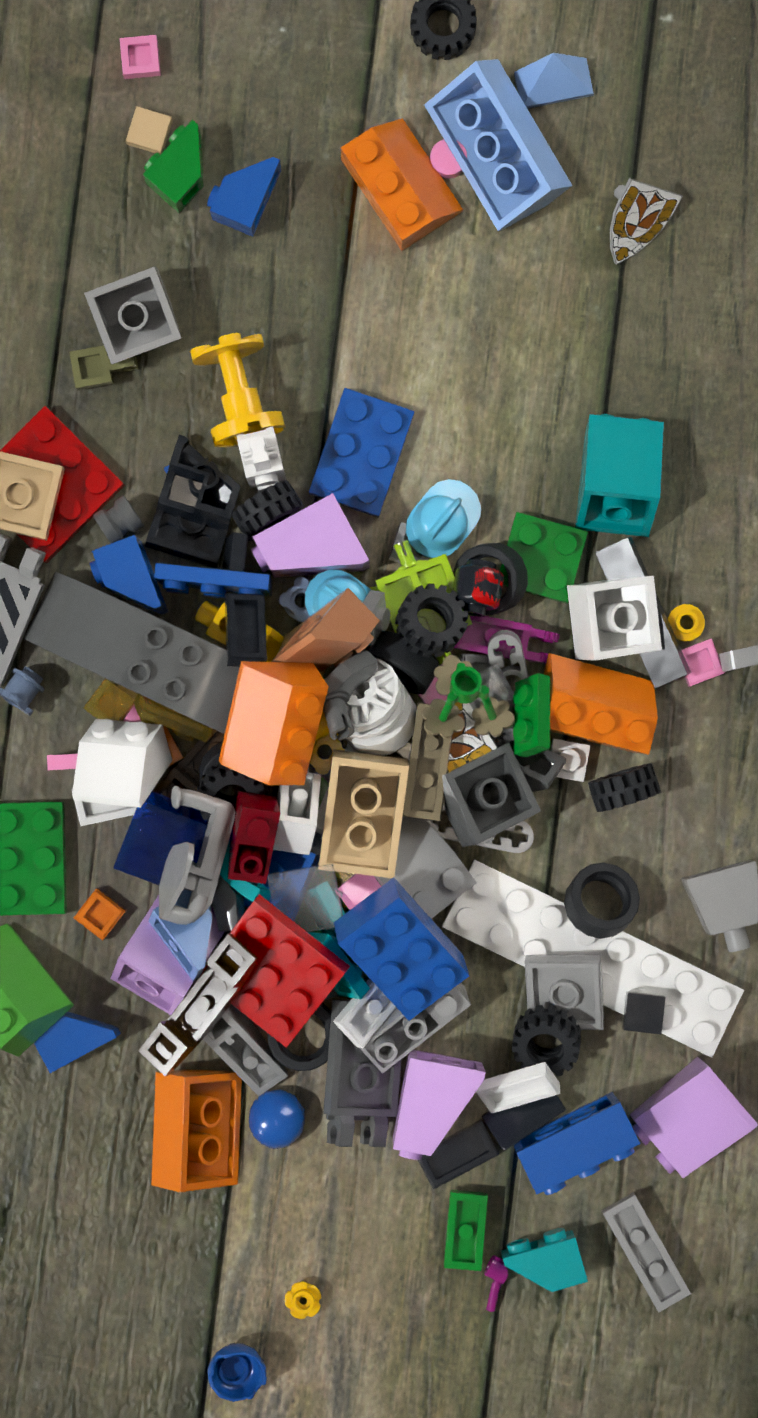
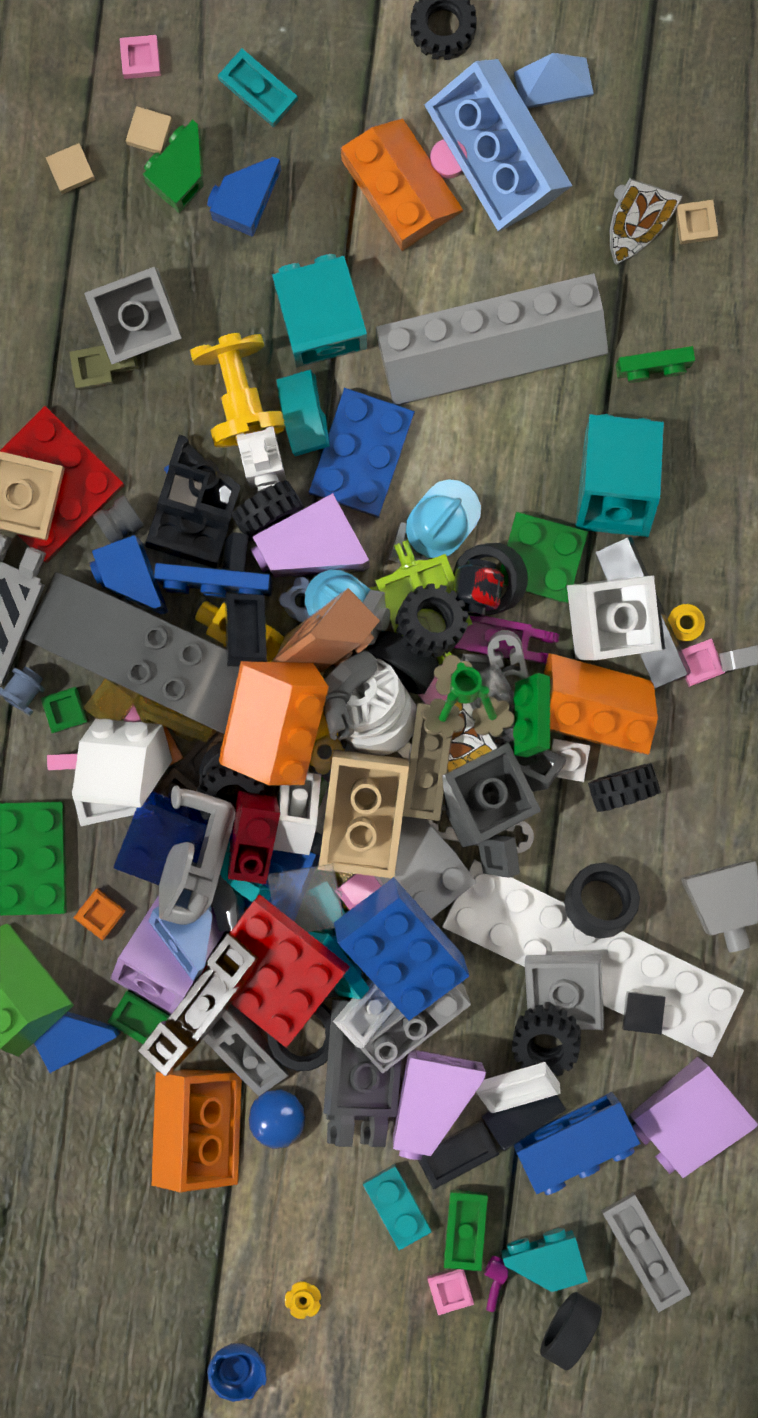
(64, 710): none -> green tile
(70, 168): none -> tan tile
(136, 1017): none -> green tile
(257, 87): none -> teal plate
(302, 412): none -> teal slope
(320, 310): none -> teal slope
(397, 1207): none -> teal plate
(450, 1290): none -> bright pink tile
(493, 339): none -> light grey slope
(499, 856): none -> dark grey plate
(571, 1331): none -> black tyre
(671, 362): none -> green plate
(696, 222): none -> tan tile

